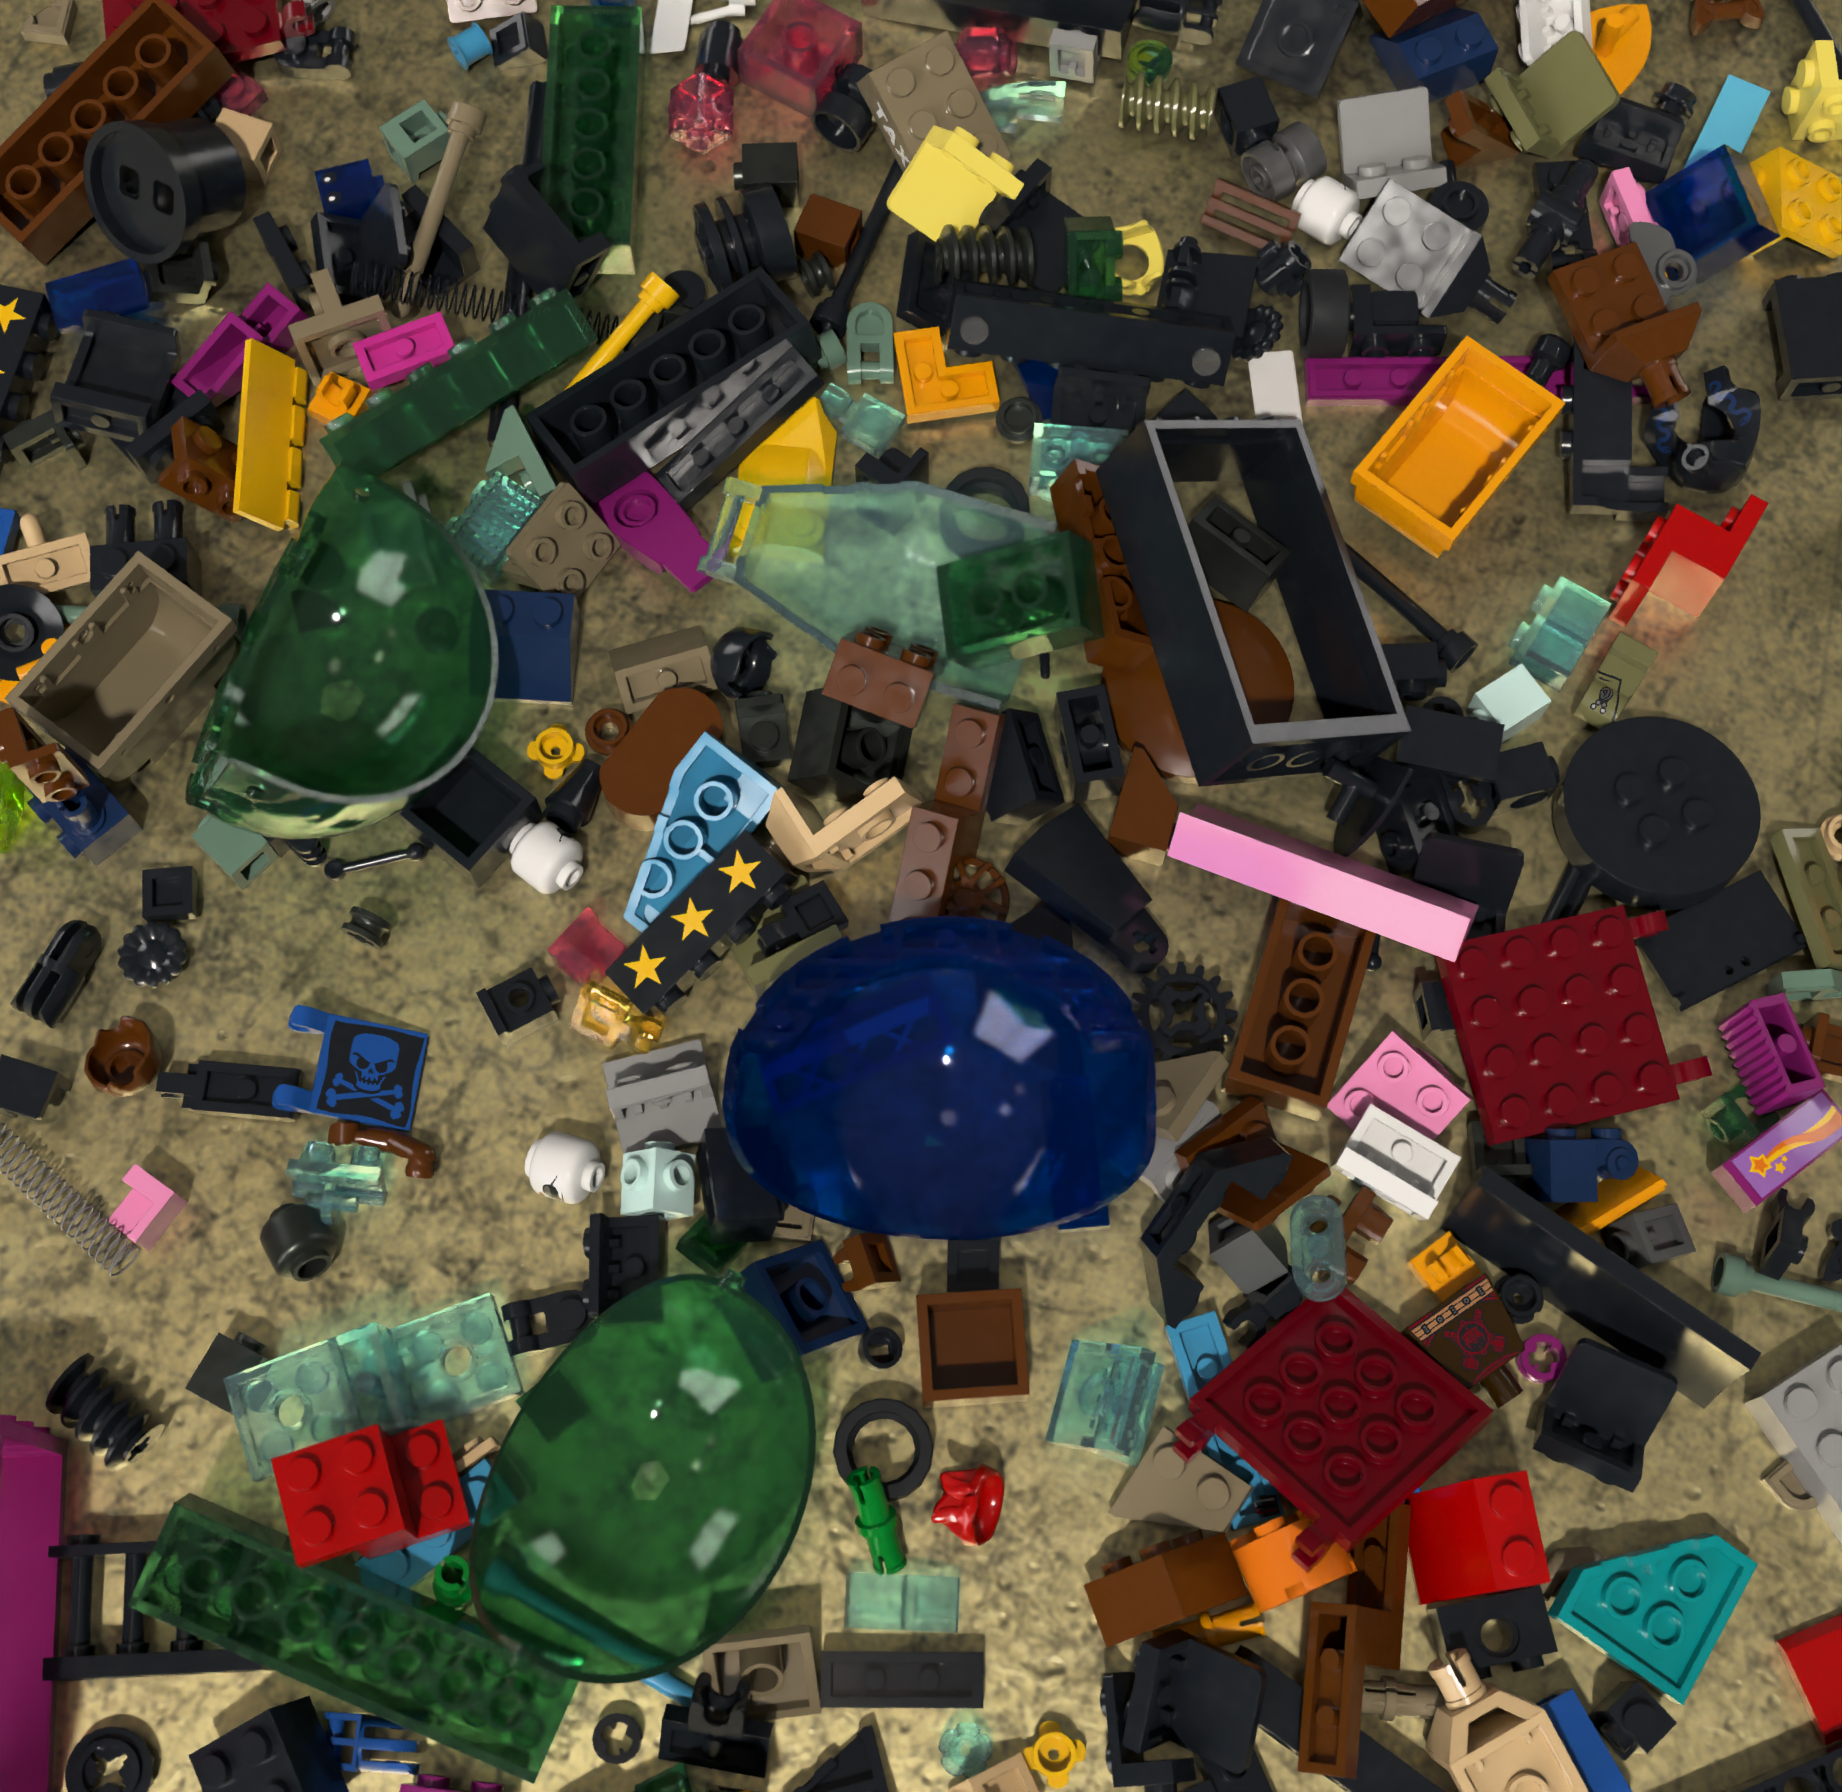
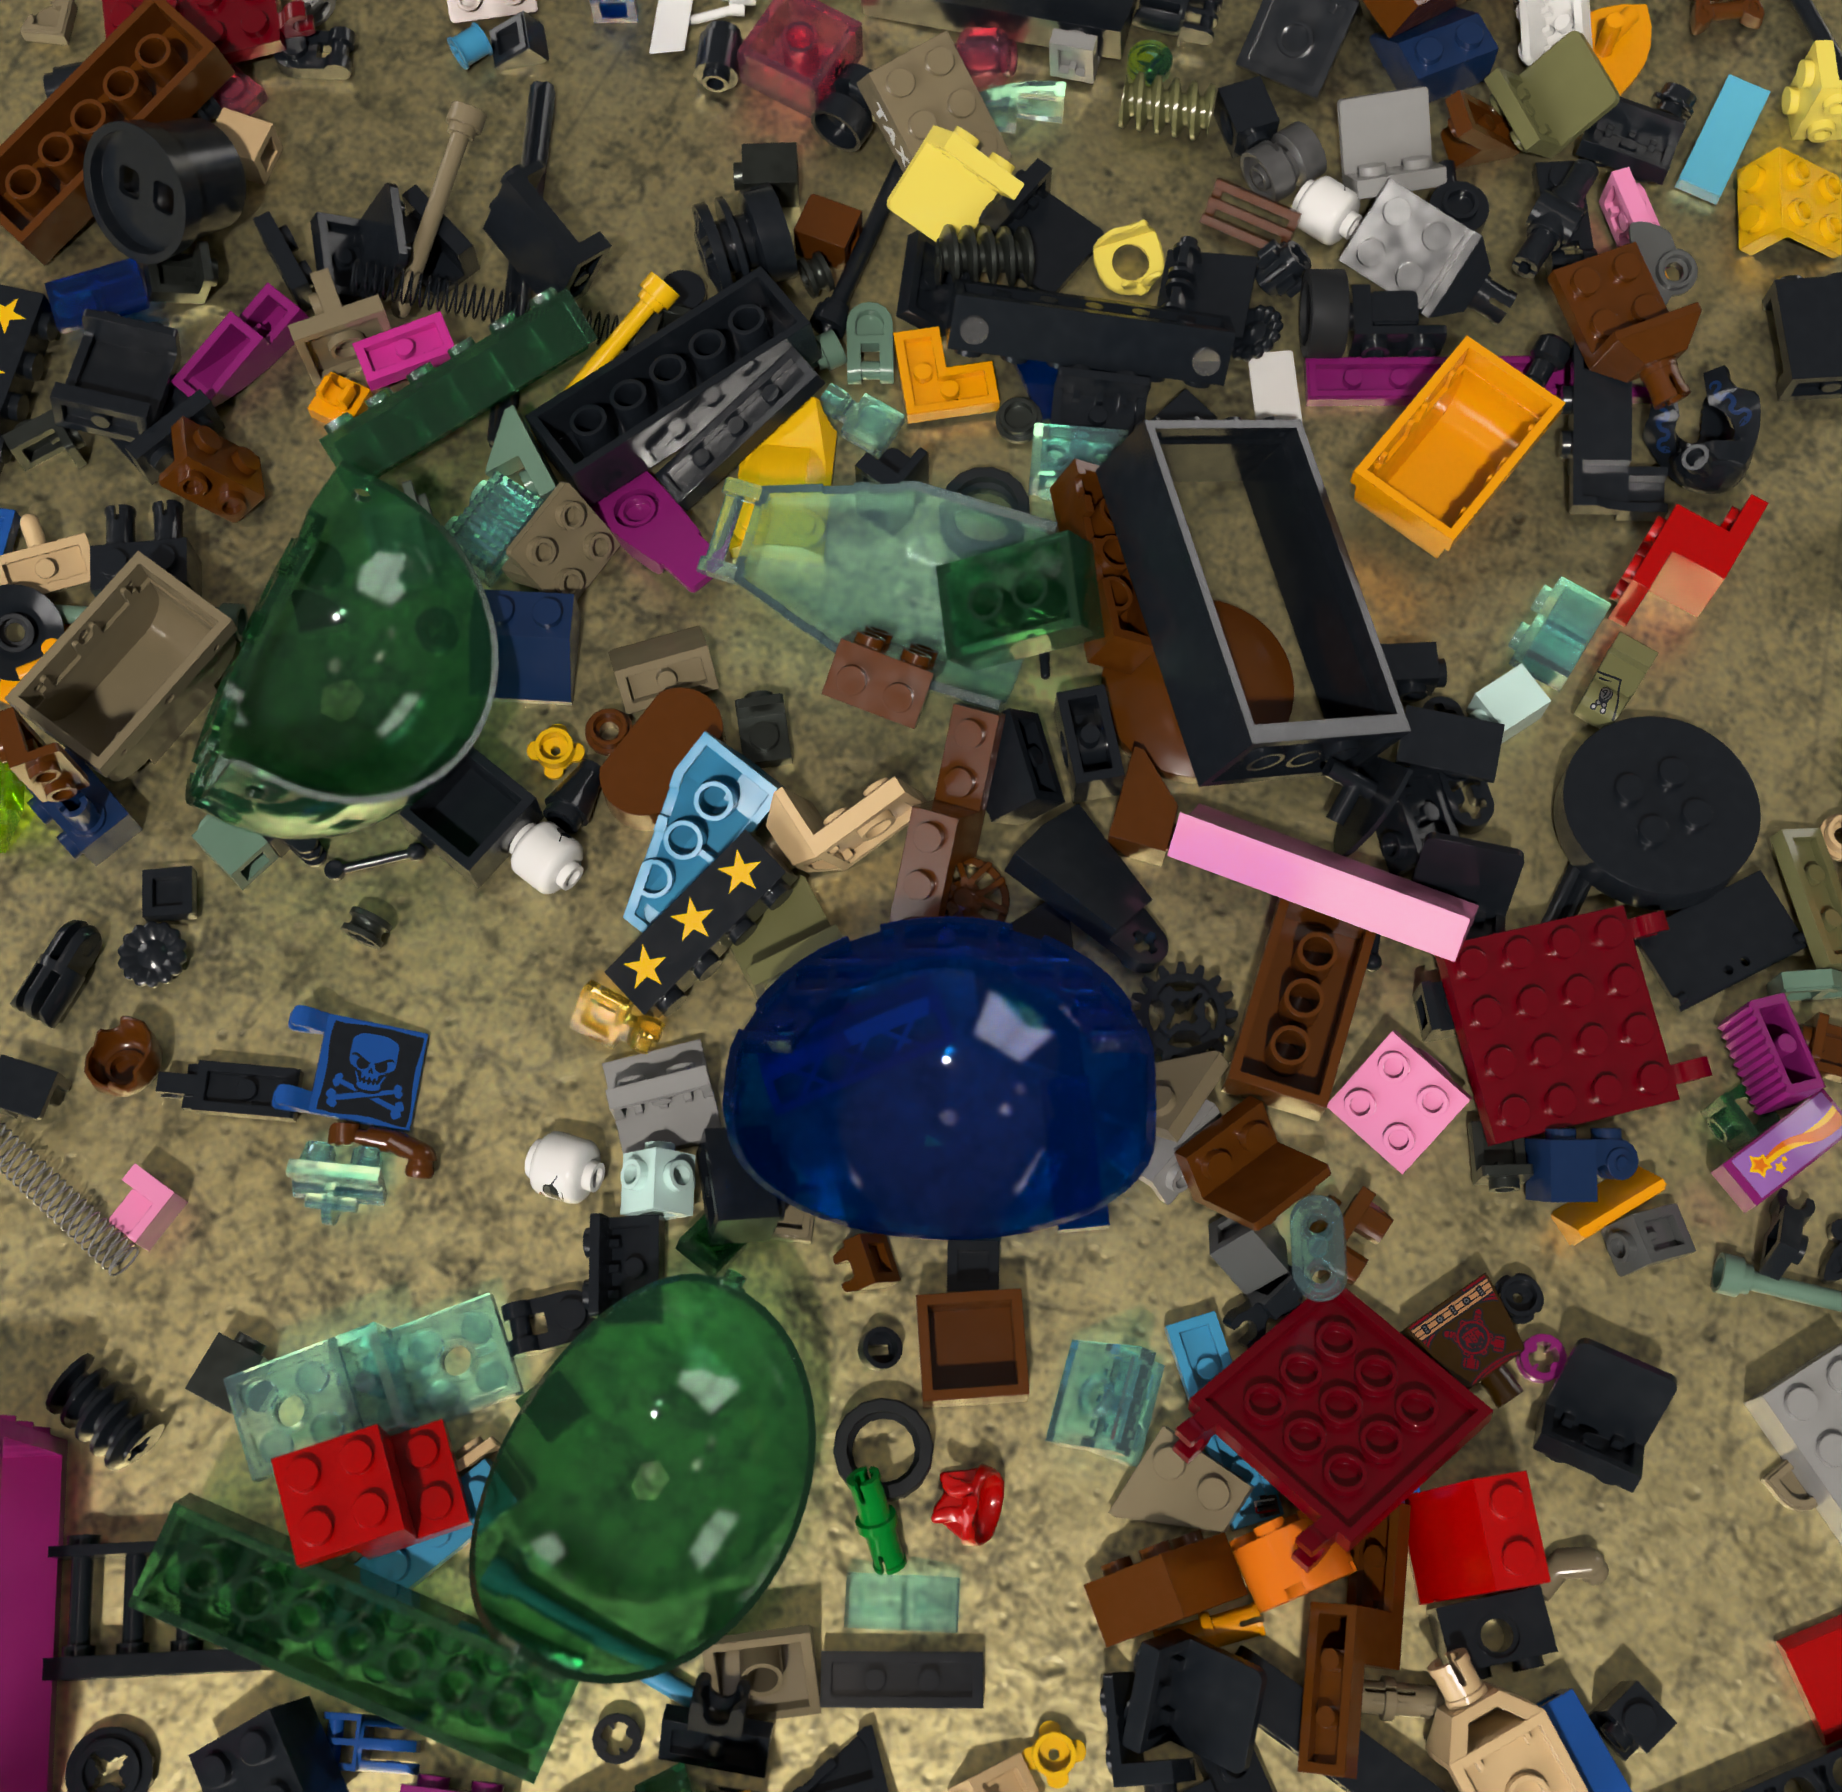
(269, 438): yellow windscreen -> none
(298, 1242): pearl dark grey head -> none
(348, 188): clear blue brick -> none
(416, 139): sand green brick -> none
(452, 1583): green pin -> none
(519, 1022): black brick -> none
(586, 949): clear pink panel -> none
(596, 125): clear green brick -> none
(701, 113): clear pink brick -> none
(742, 661): black hair -> none
(803, 917): black plate -> none
(807, 1299): dark blue slope -> none
(845, 749): pearl dark grey slope -> none
(951, 1742): clear light blue plate -> none
(1090, 257): clear green brick -> none
(1235, 553): pearl dark grey brick -> none
(1253, 1165): black slope -> none
(1396, 1163): white bracket -> none
(1443, 1268): light orange tile -> none
(1452, 646): black piece -> none
(1523, 778): black brick -> none
(1598, 1288): black arch -> none
(1657, 1607): teal plate -> none
(1714, 211): clear blue piece -> none

